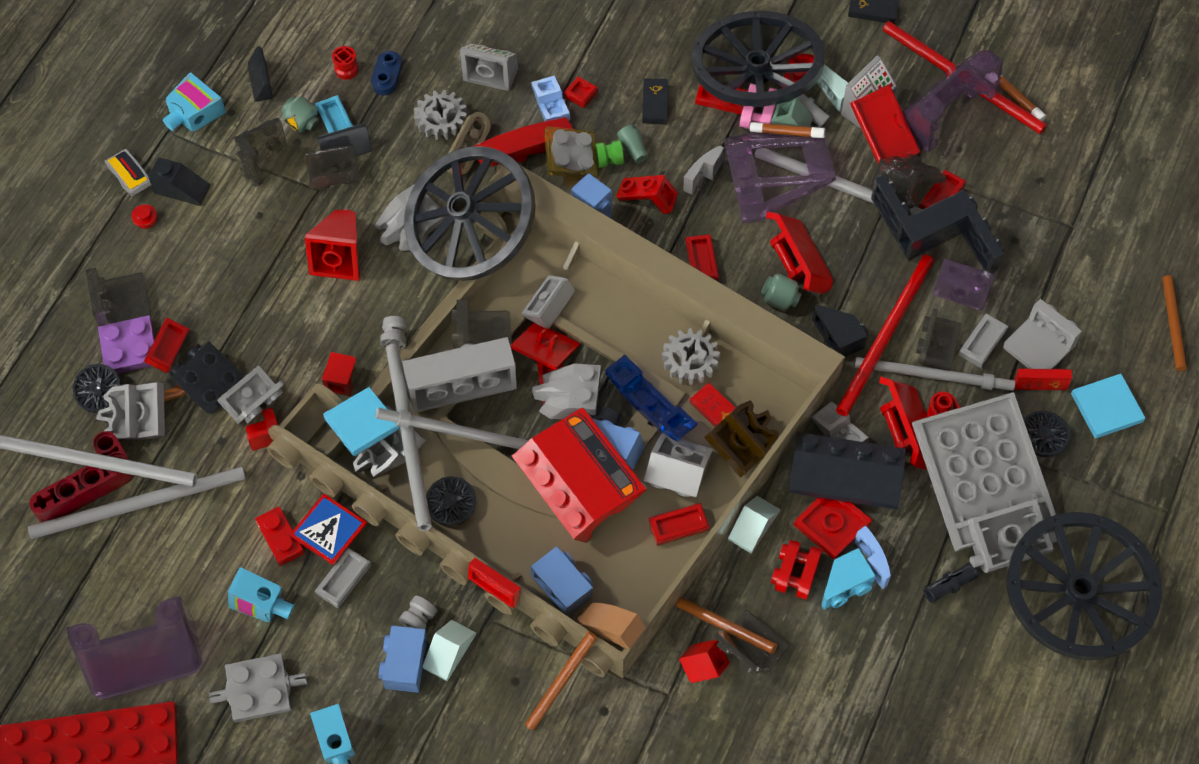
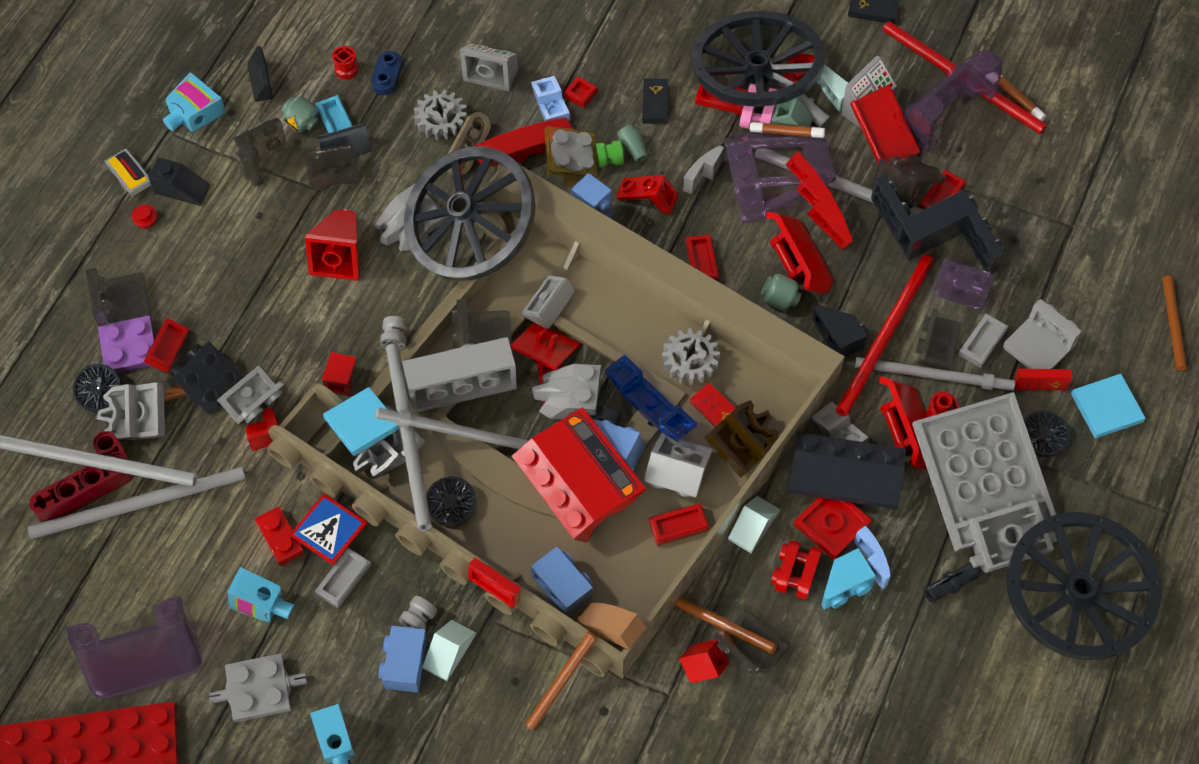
(825, 209): none -> red slope

